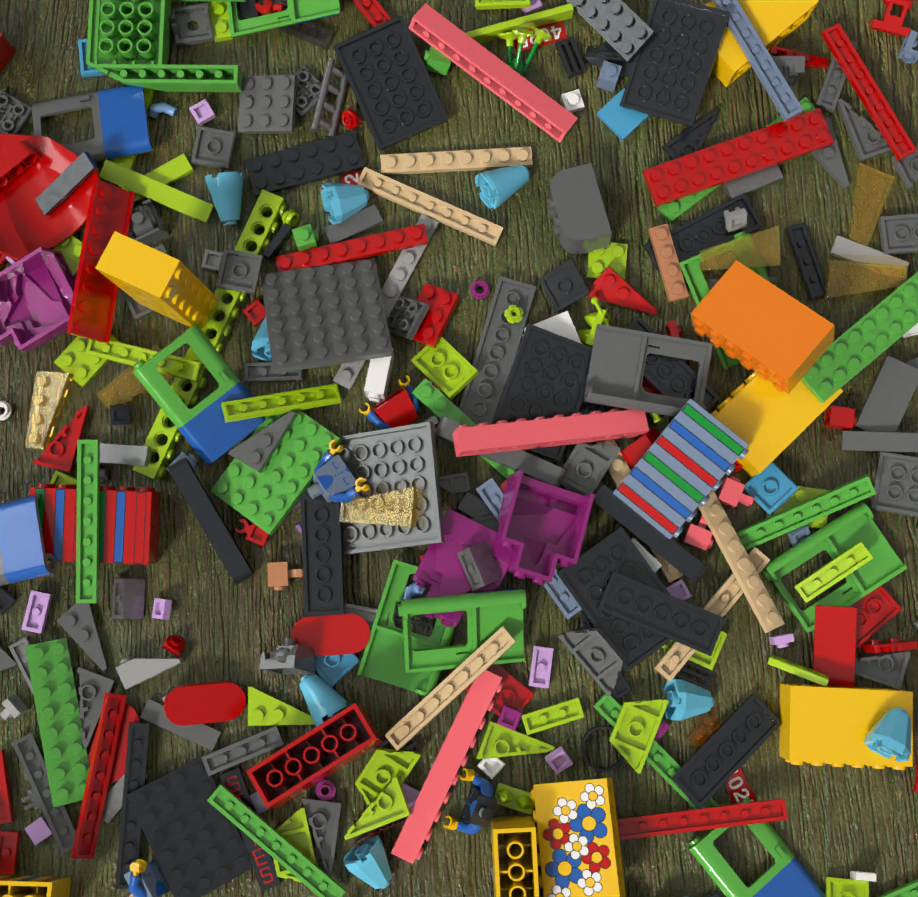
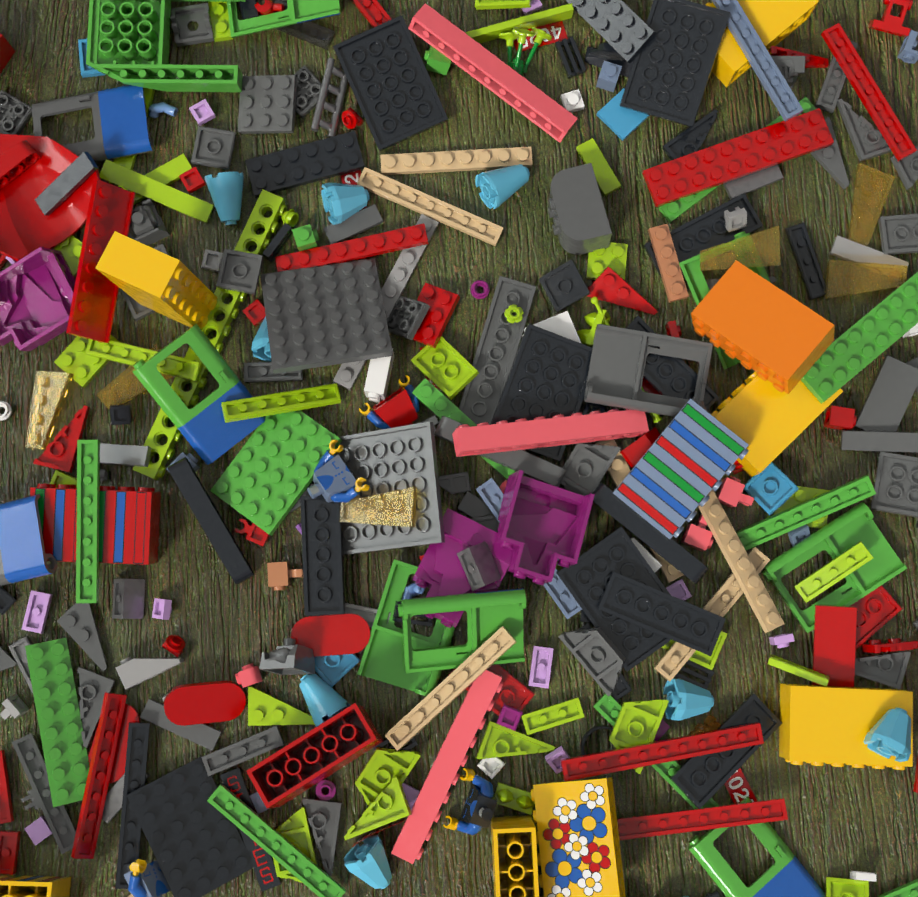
(192, 180): none -> red plate
(249, 676): none -> coral plate
(260, 447): dark grey wing -> none
(604, 175): none -> lime tile
(661, 751): none -> red plate

